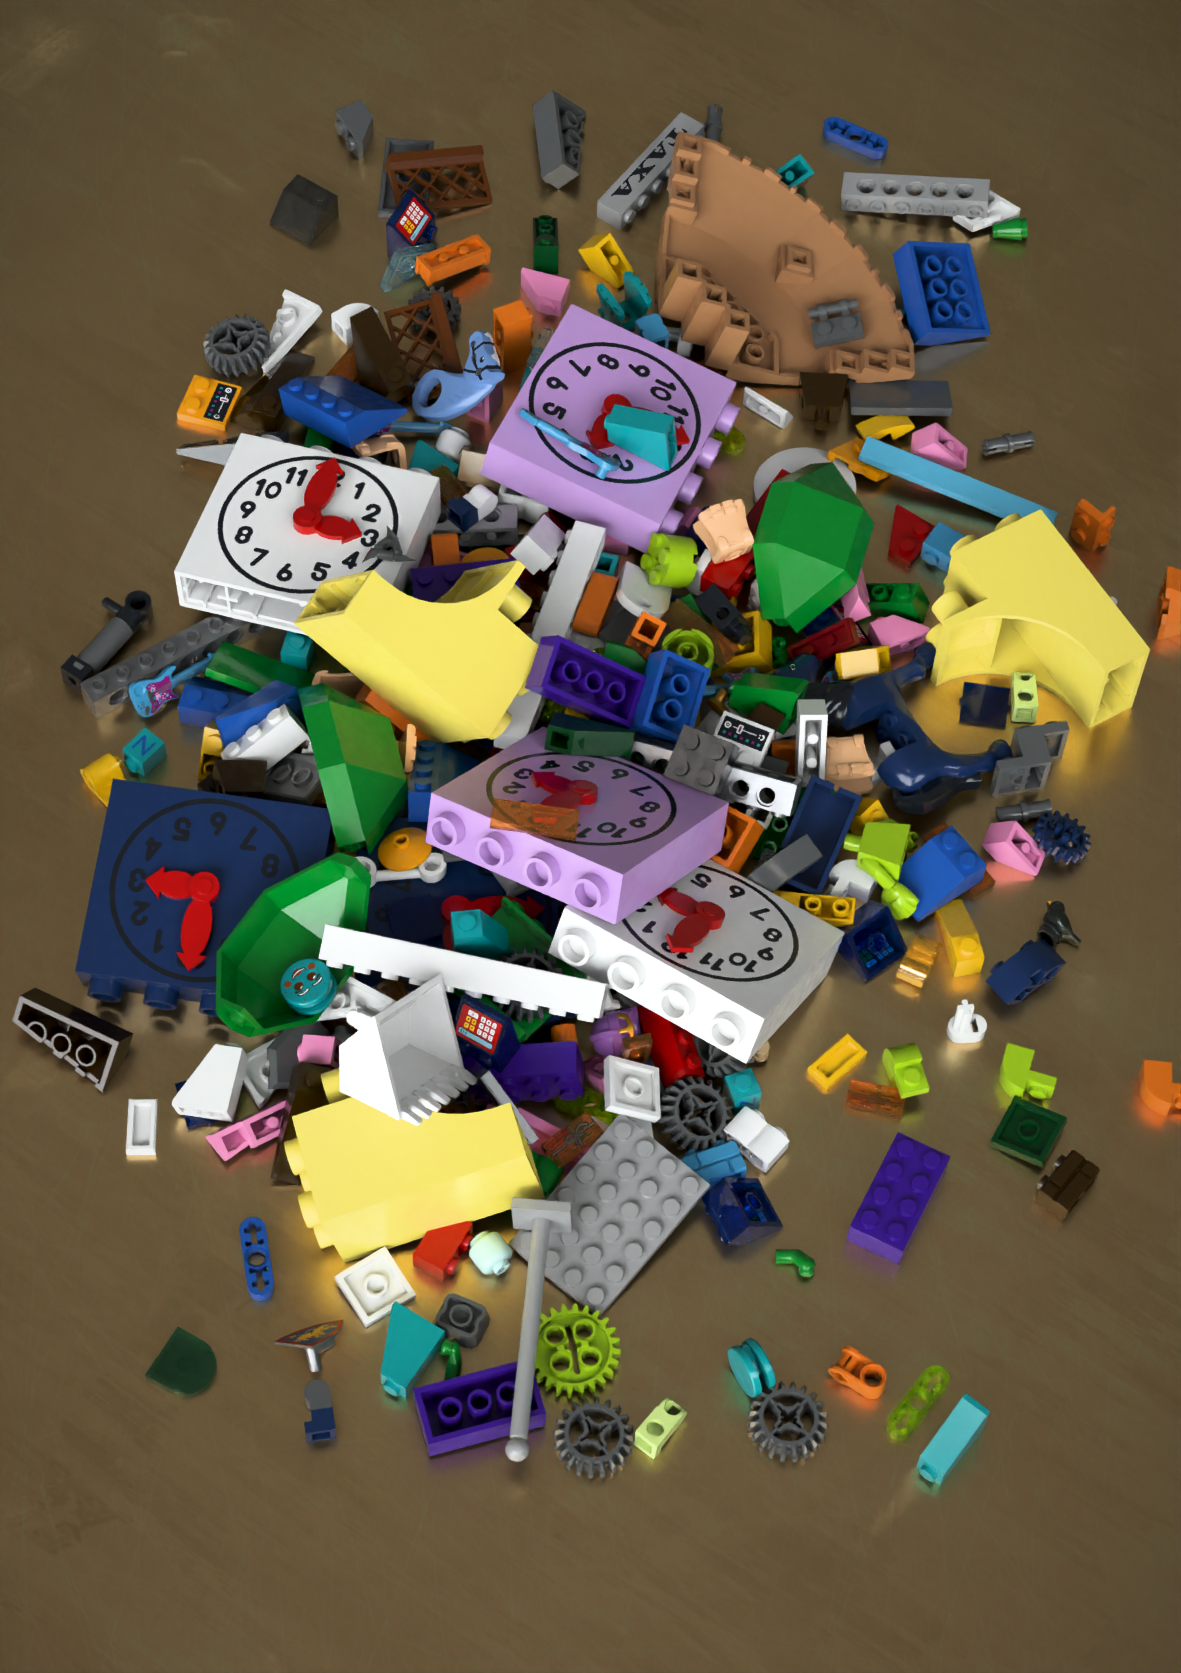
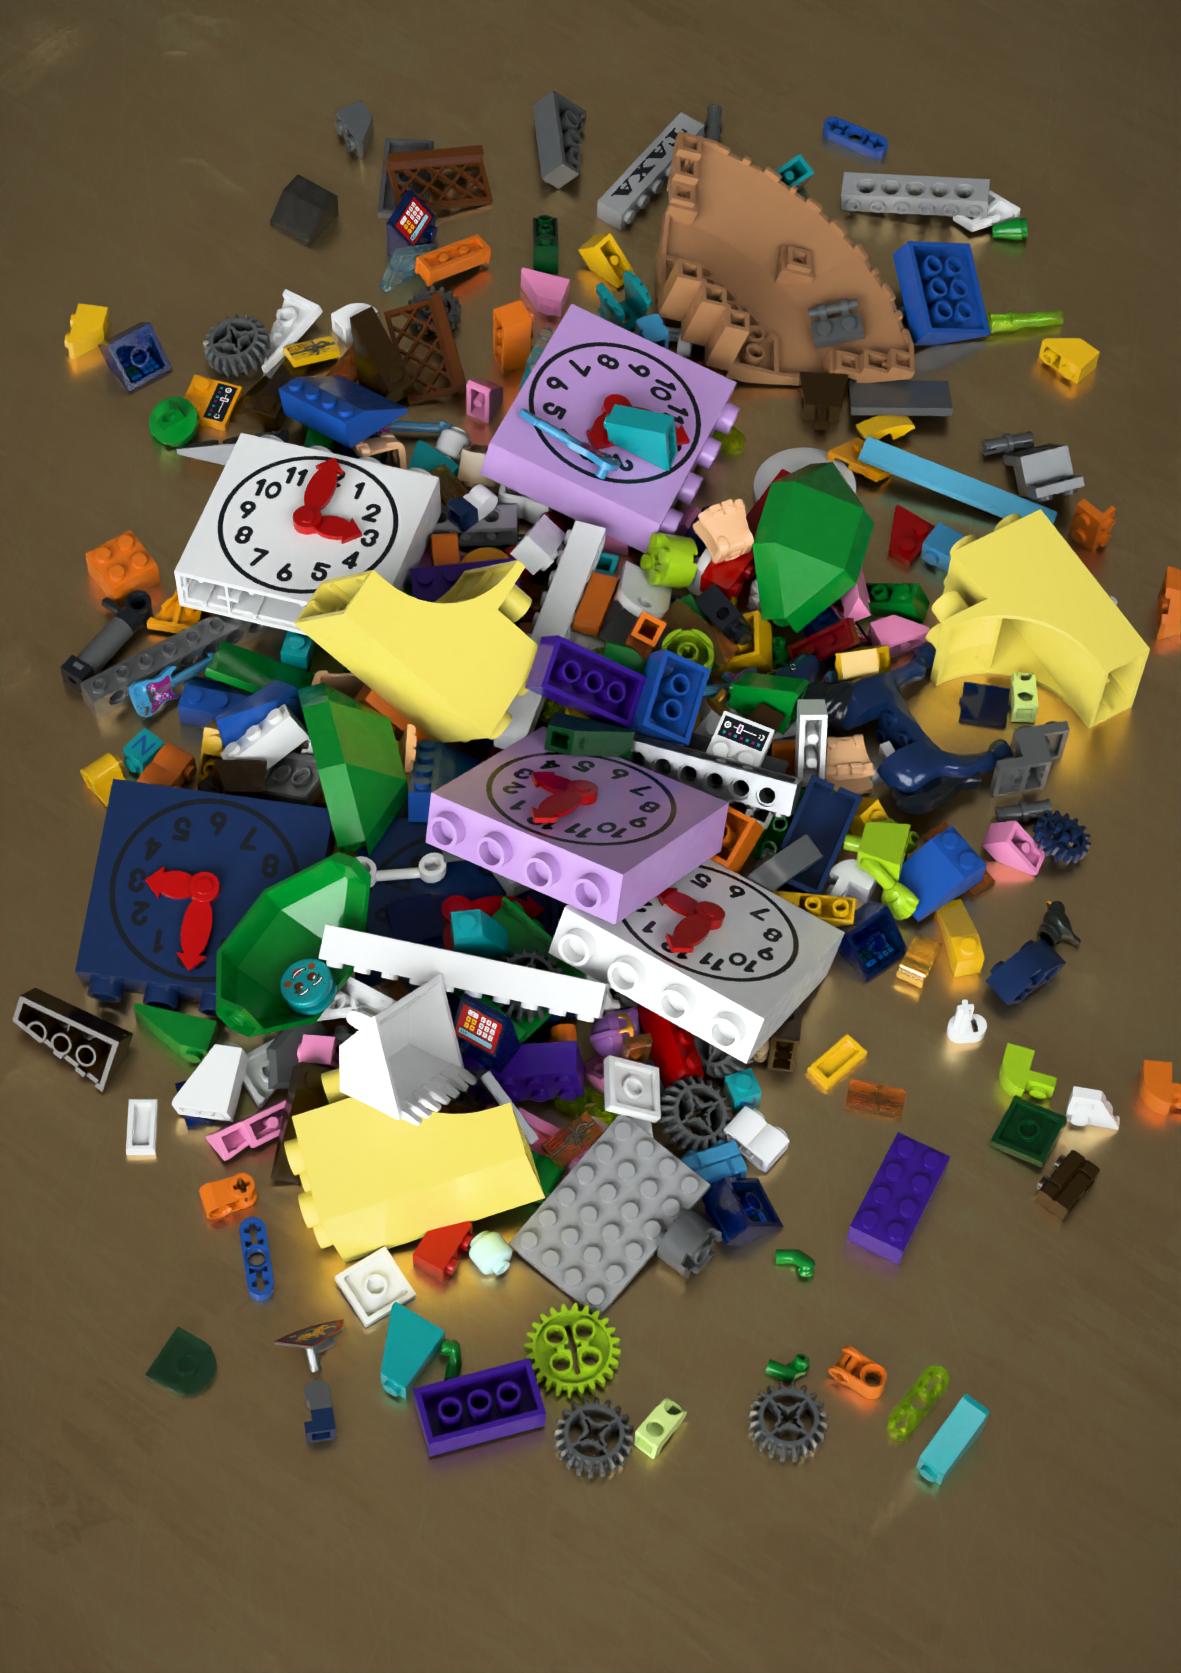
(88, 329): none -> yellow slope
(122, 567): none -> orange brick
(135, 355): none -> clear blue slope
(169, 767): none -> orange brick
(174, 421): none -> green tile
(174, 617): none -> light orange wing
(185, 1034): none -> green slope
(225, 1195): none -> orange piece
(312, 351): none -> yellow tile
(391, 541): dark grey piece -> none
(404, 849): light orange dish -> none
(461, 390): medium blue animal -> none
(462, 1320): dark grey piece -> none
(534, 819): clear orange tile -> none
(540, 1217): light grey piece -> none
(687, 1243): none -> dark grey brick
(701, 761): black brick -> none
(751, 1367): teal head -> none
(766, 408): white slope -> none
(785, 1058): none -> dark brown torso
(791, 1370): none -> green arm
(905, 1068): lime brick -> none
(939, 447): bright pink slope -> none
(1012, 321): none -> clear neon green pin
(1044, 471): none -> bracket
(1070, 357): none -> yellow slope
(1090, 1108): none -> white wing

